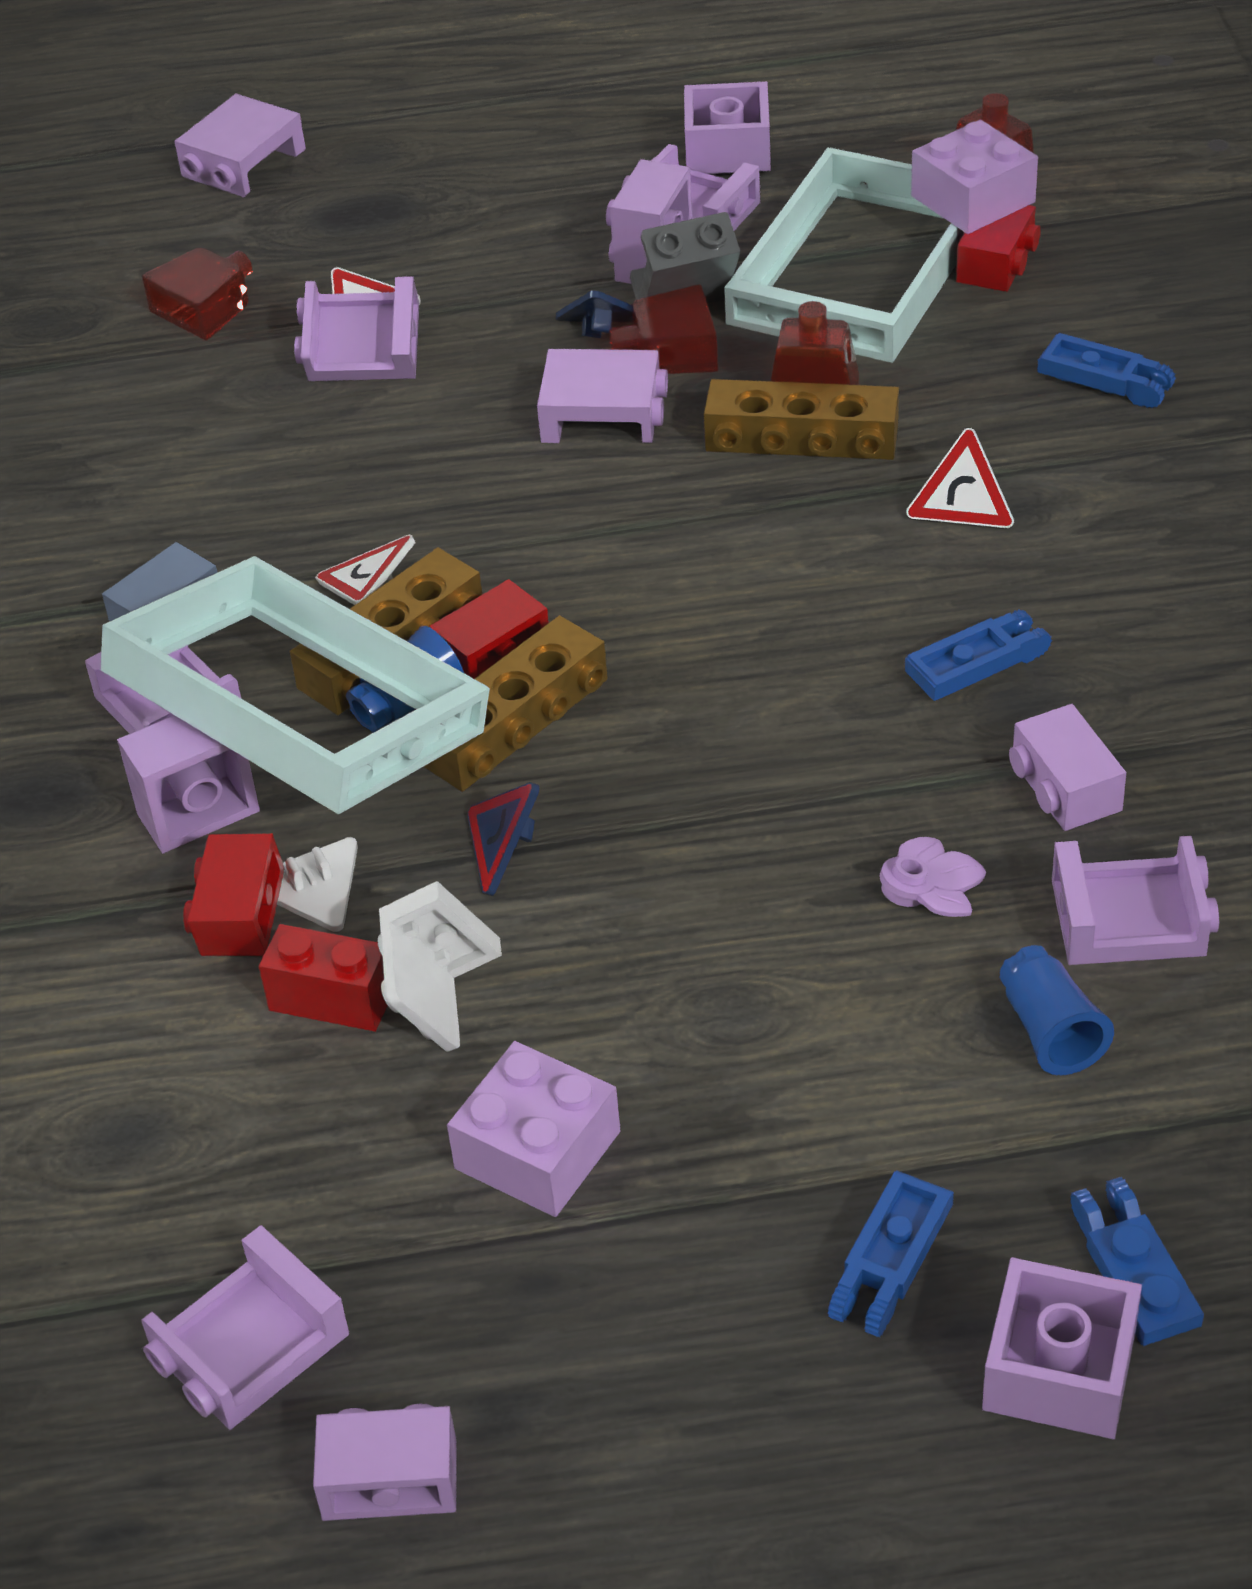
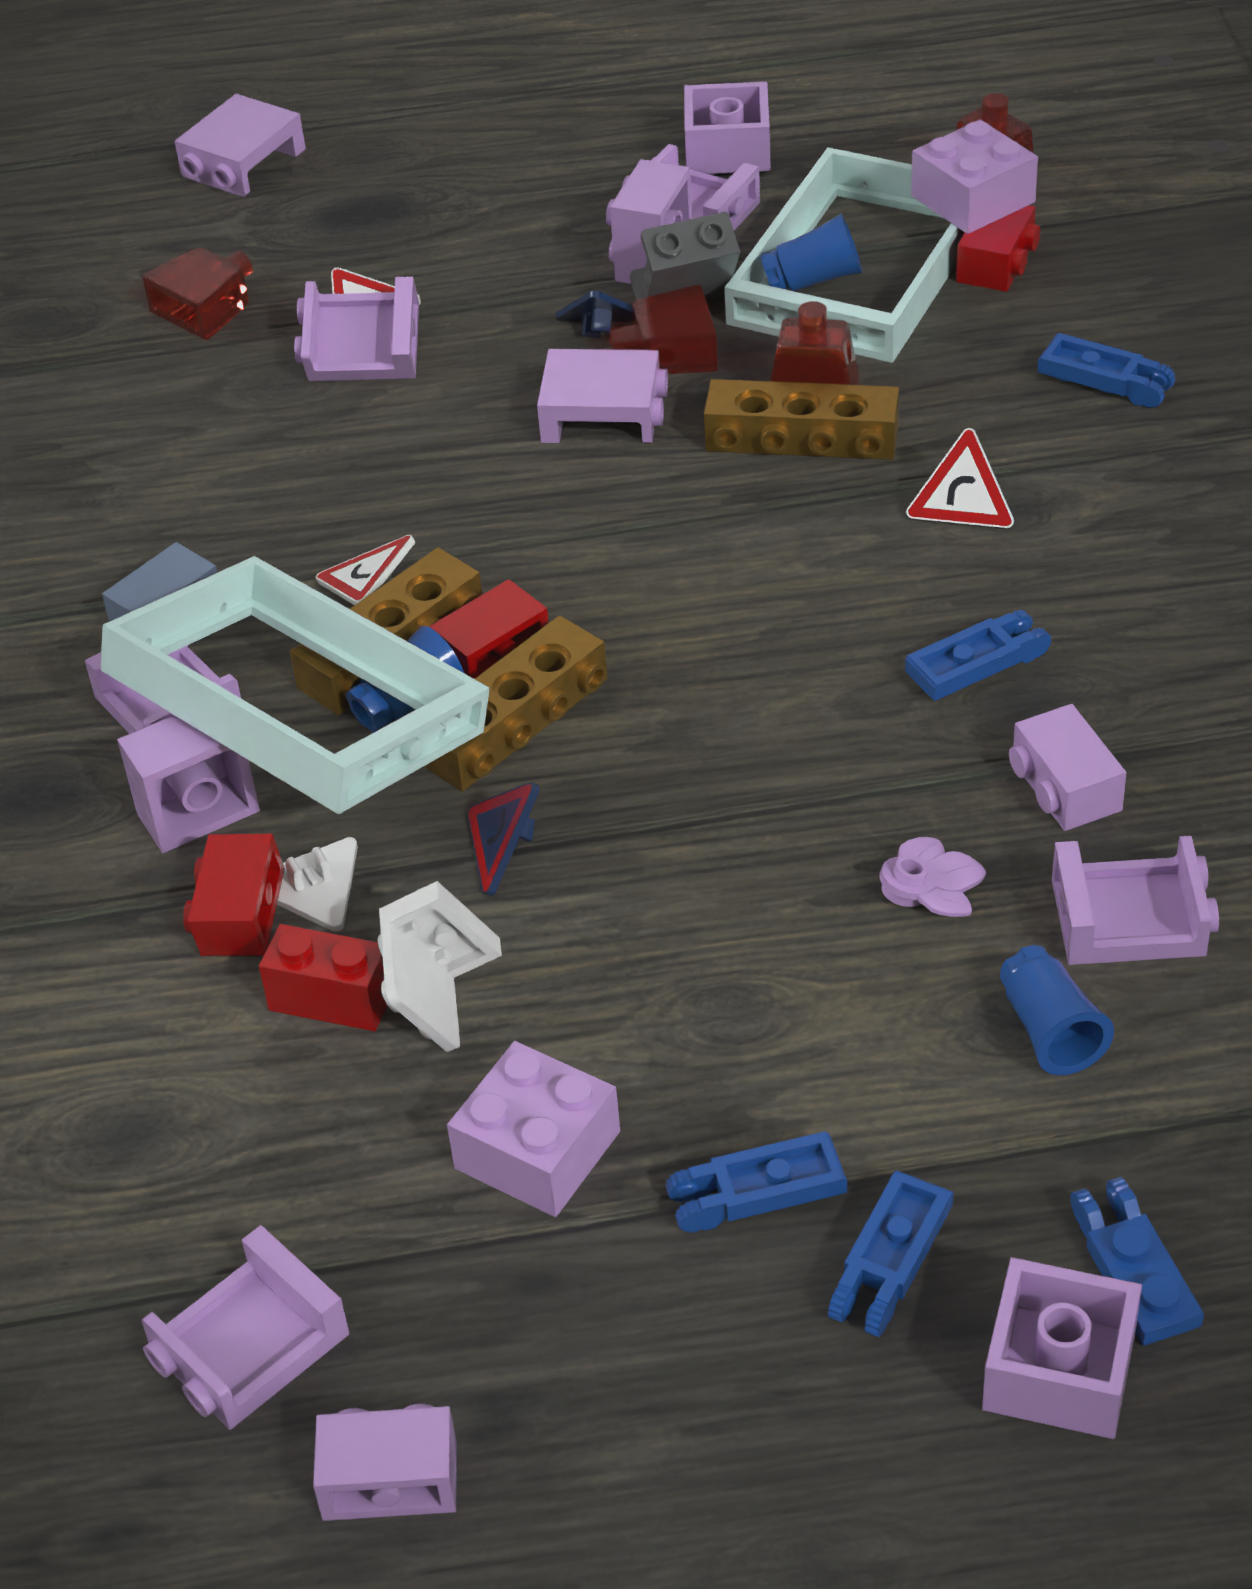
(757, 1181): none -> blue hinge
(813, 257): none -> blue plant

